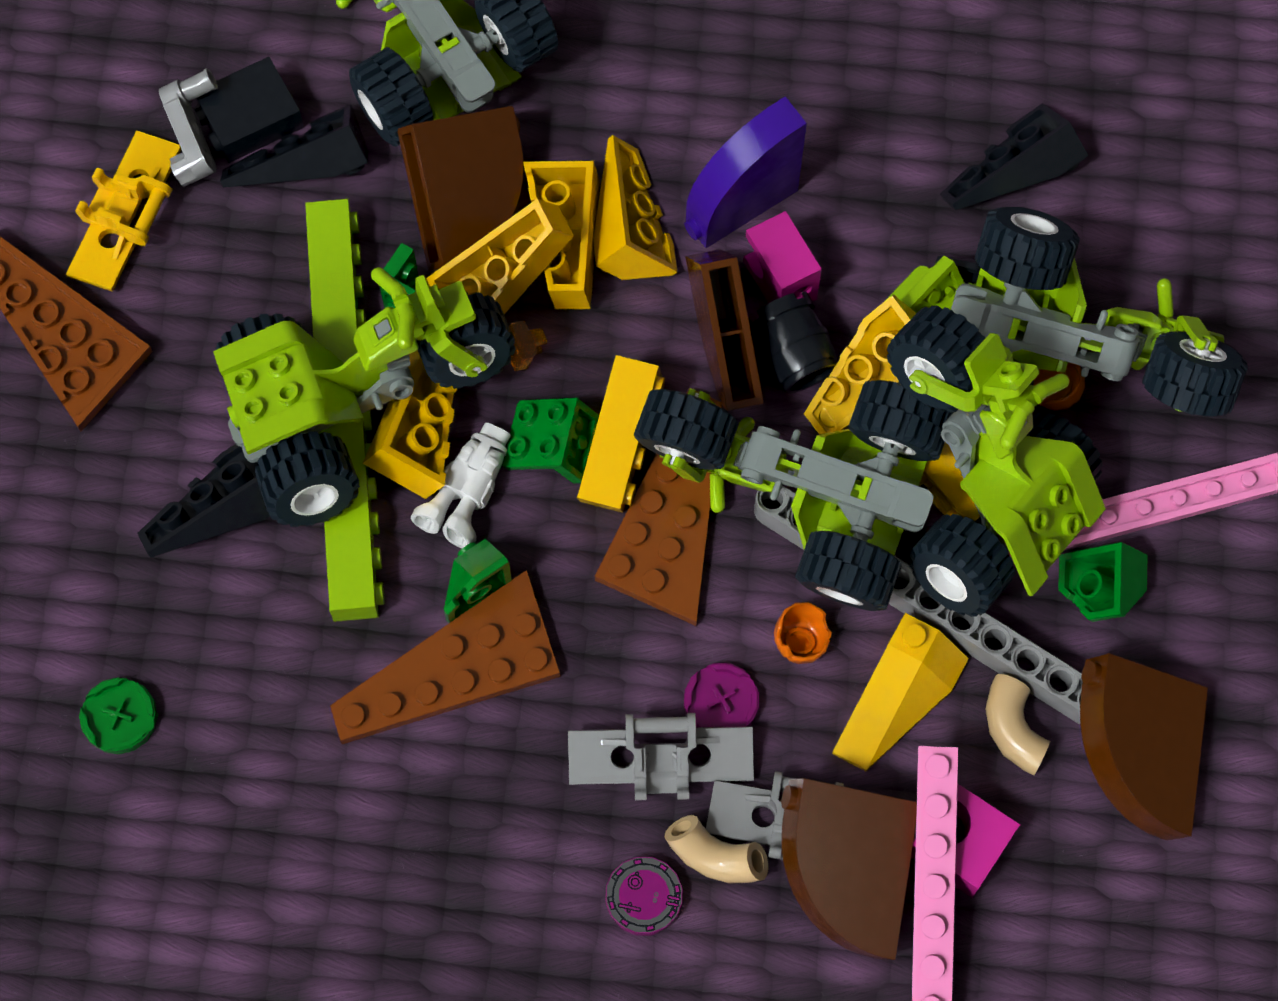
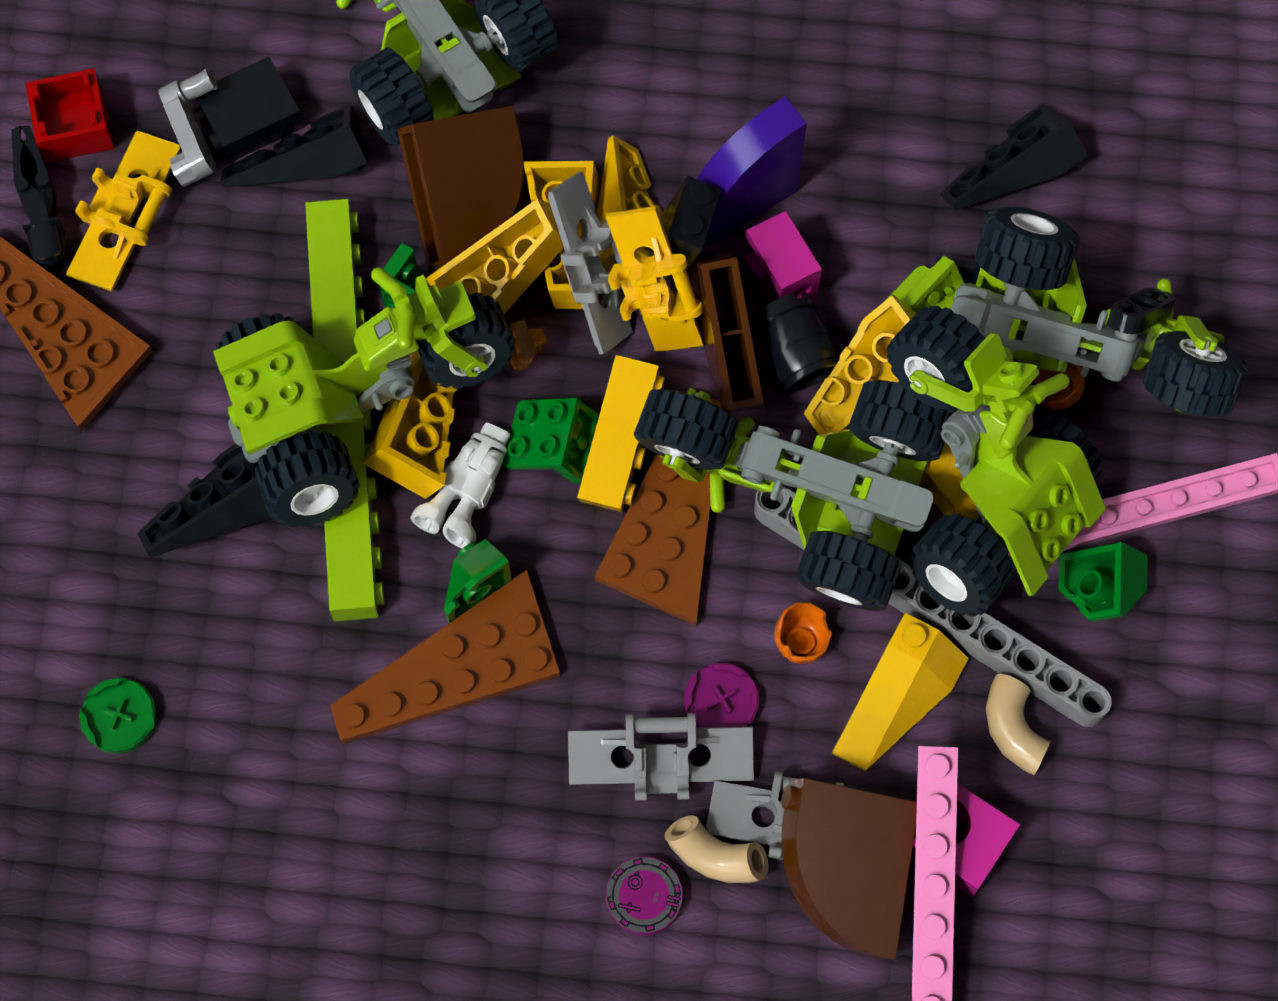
(45, 230): none -> black arm
(69, 115): none -> red container
(583, 266): none -> light grey piece
(666, 313): none -> yellow piece
(689, 219): none -> black brick
(1141, 310): none -> black beam
(1144, 741): reddish brown brick -> none

